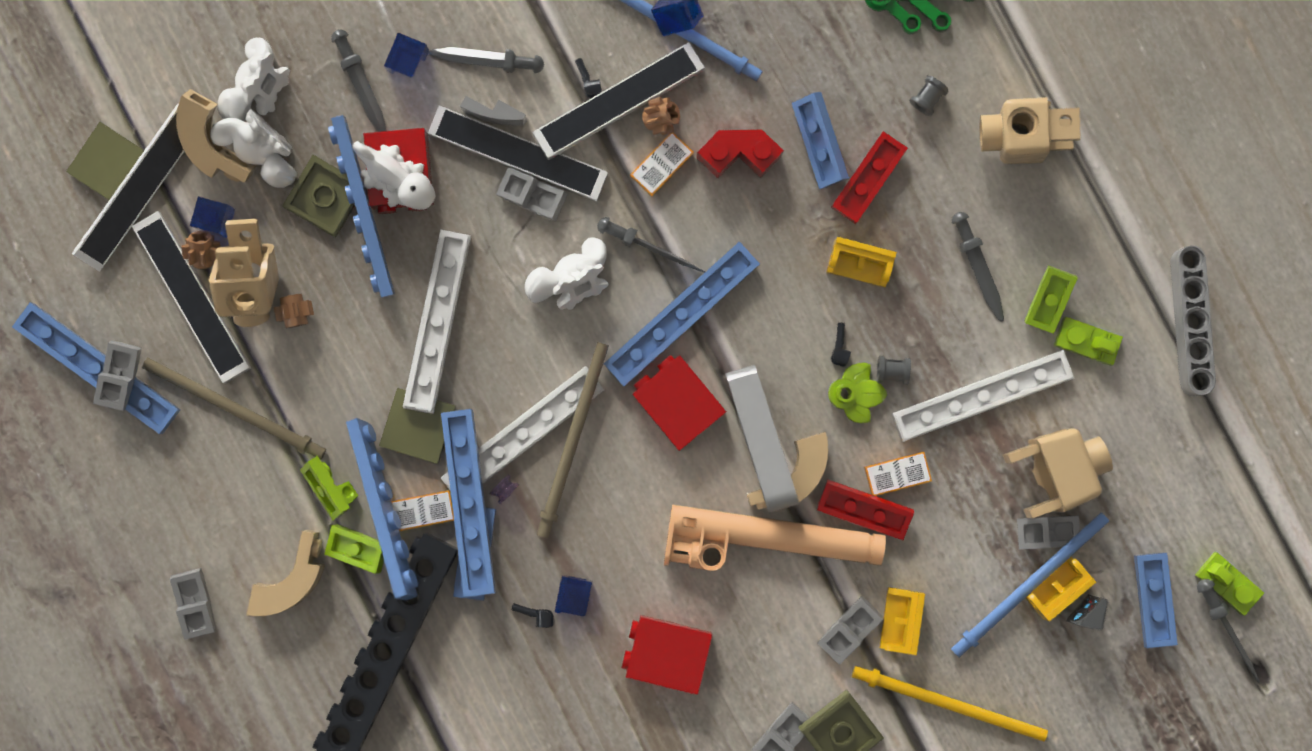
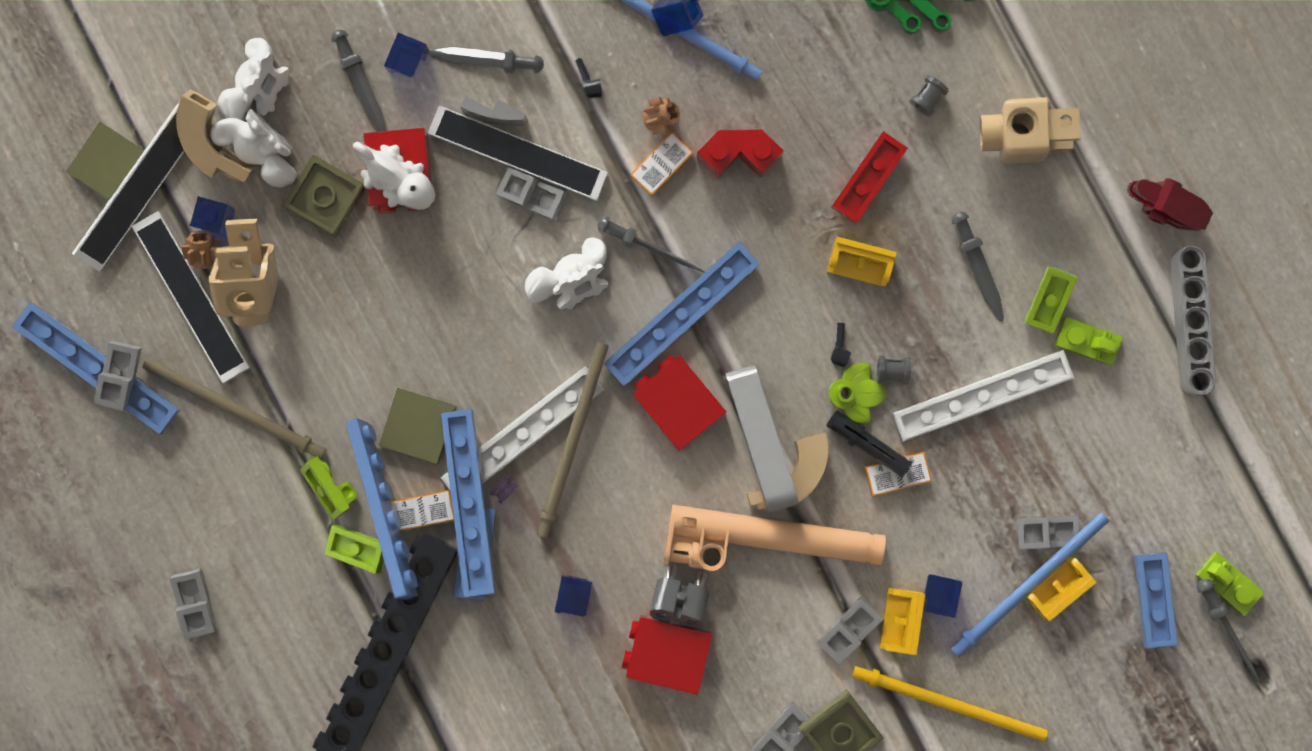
(275, 598): tan arch -> none
(293, 311): medium nougat gear -> none
(357, 194): medium blue plate -> none
(436, 322): white tile -> none
(544, 617): black hand -> none
(618, 101): black tile -> none
(680, 602): none -> dark grey piece
(820, 140): medium blue plate -> none
(865, 509): red plate -> none
(869, 444): none -> black pin
(942, 595): none -> clear blue panel
(1065, 469): tan piece -> none
(1090, 613): dark grey slope -> none
(1171, 204): none -> dark red hinge

